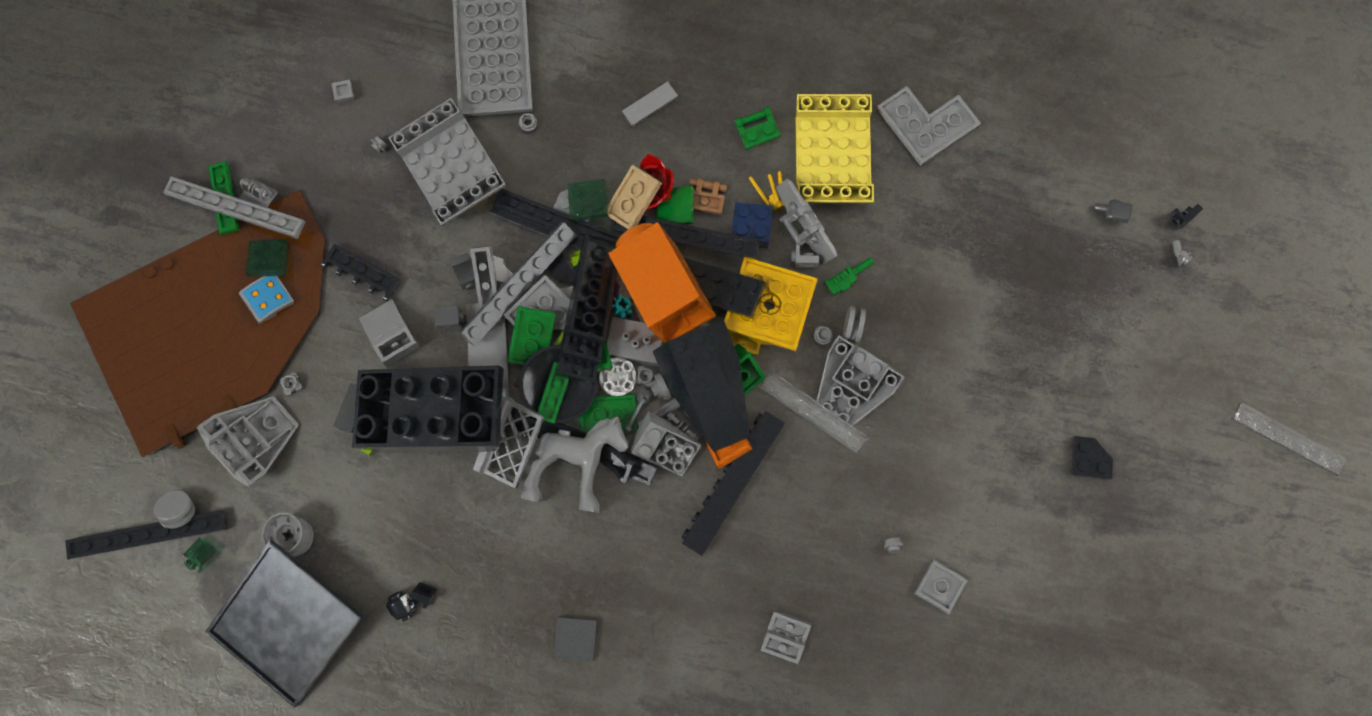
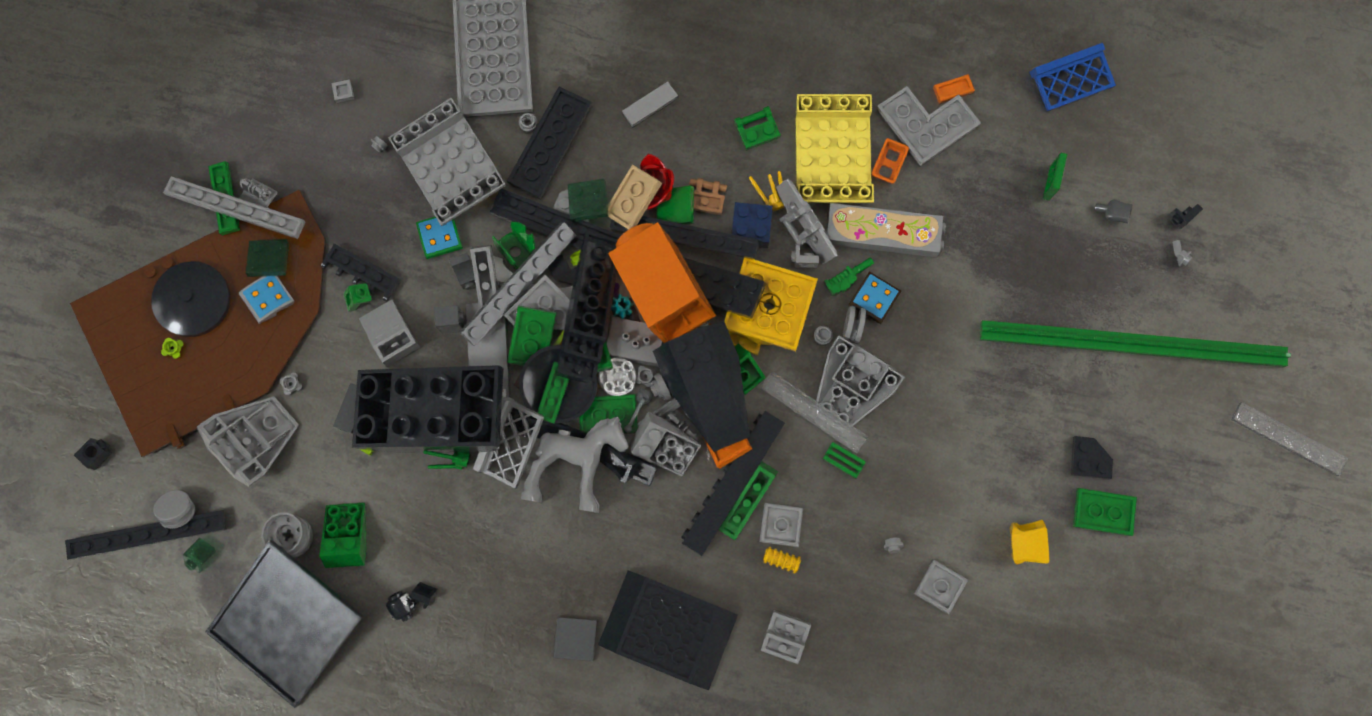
(84, 454): none -> black brick
(166, 348): none -> lime plate
(191, 299): none -> black dish
(344, 535): none -> green slope
(356, 295): none -> green bracket
(438, 239): none -> dark azure slope
(460, 459): none -> green plant
(516, 238): none -> green piece
(549, 142): none -> black plate
(668, 630): none -> black slope
(748, 500): none -> green slope
(781, 525): none -> light grey tile
(782, 559): none -> yellow piece
(848, 454): none -> green tile
(875, 296): none -> dark azure slope
(885, 230): none -> brick
(890, 144): none -> orange piece
(948, 90): none -> orange tile
(1029, 542): none -> yellow piece
(1055, 176): none -> green tile
(1069, 61): none -> blue fence
(1104, 512): none -> green tile
(1134, 343): none -> green piece

